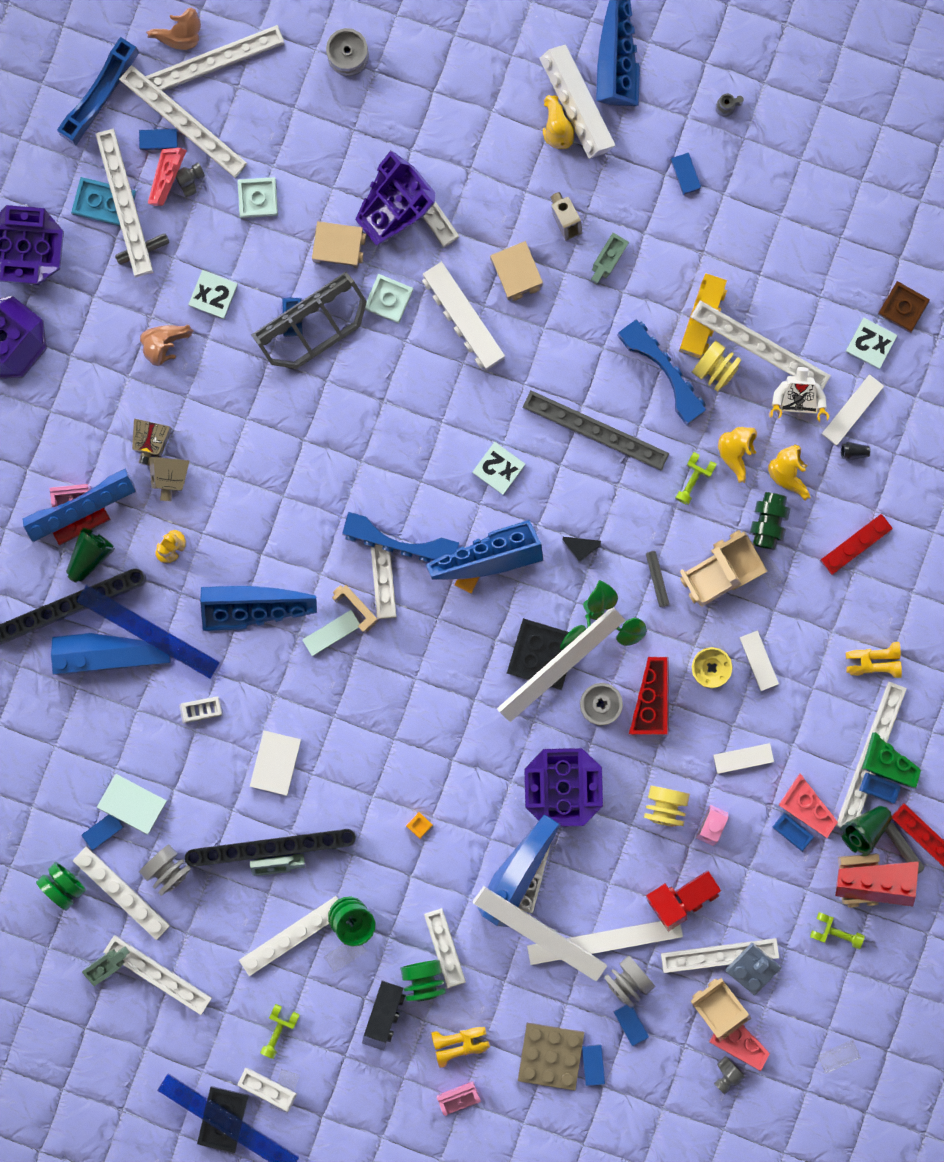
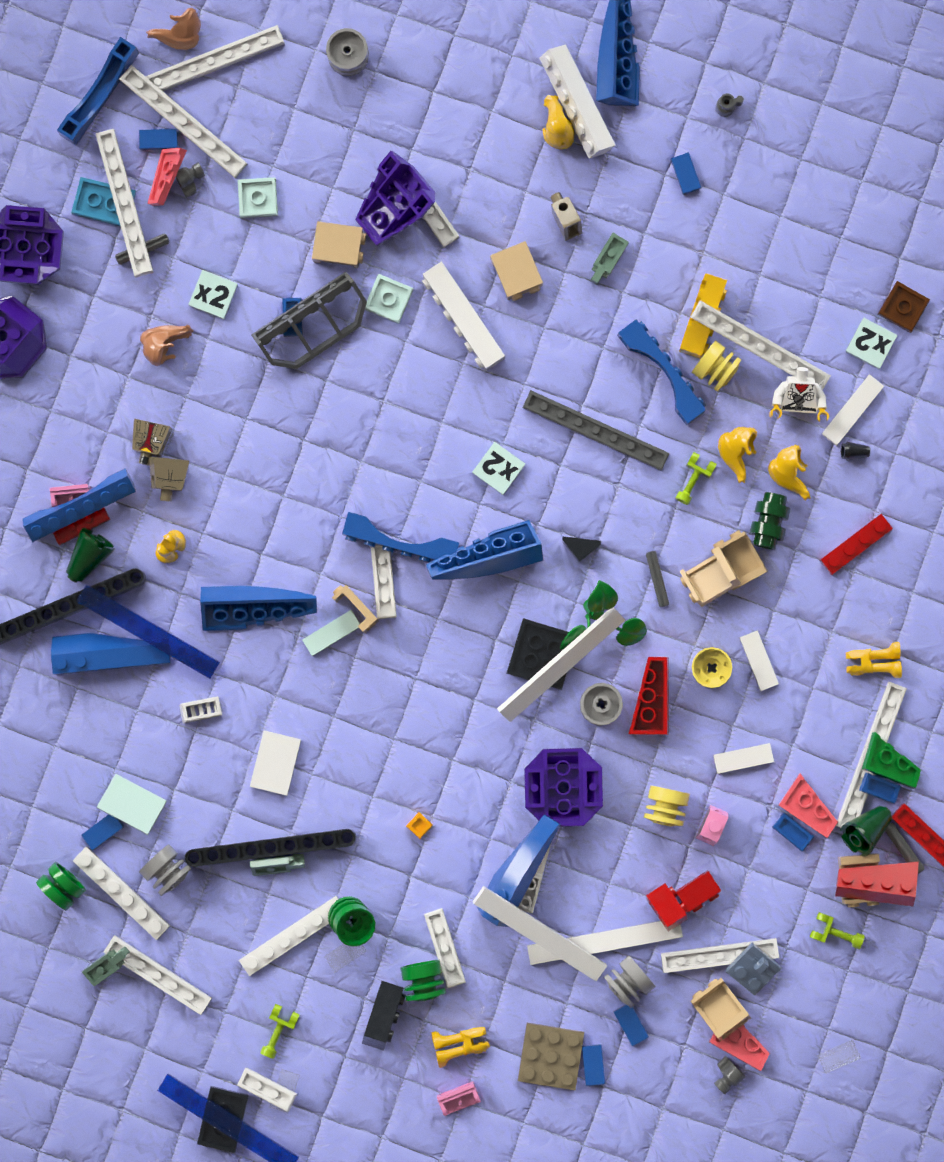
(467, 584): light orange tile -> none

